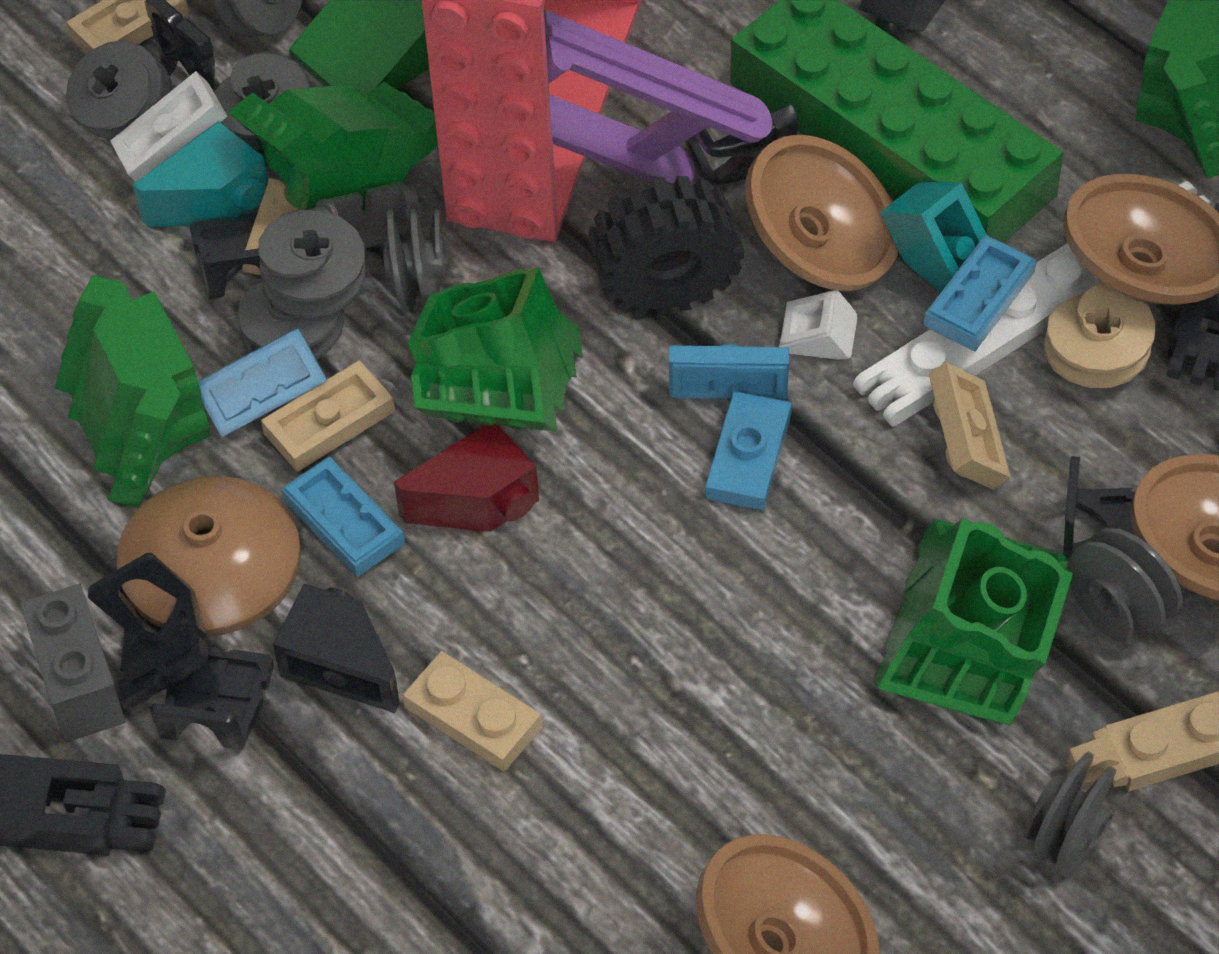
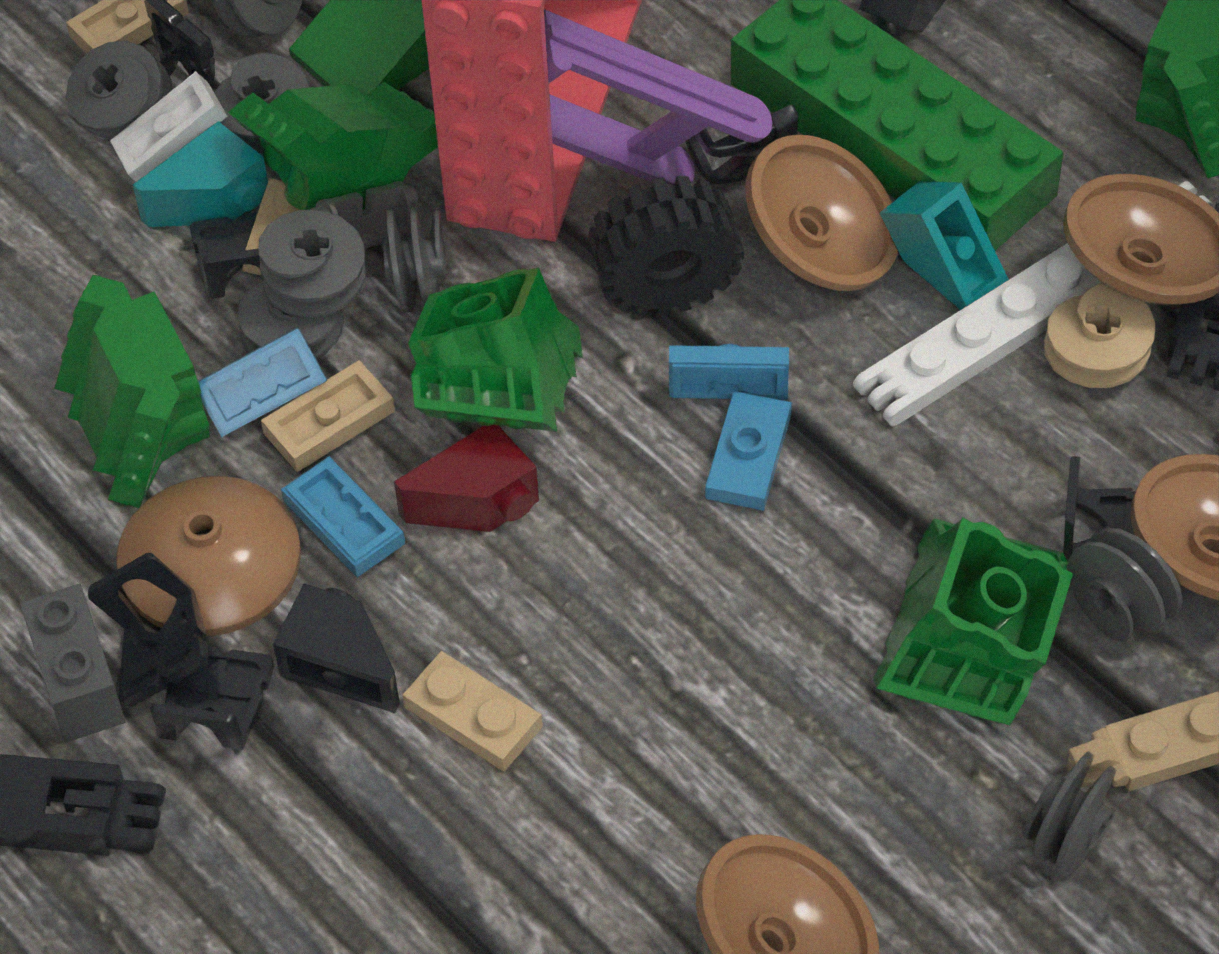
(819, 326): white slope -> none
(968, 426): tan plate -> none
(980, 293): dark azure plate -> none

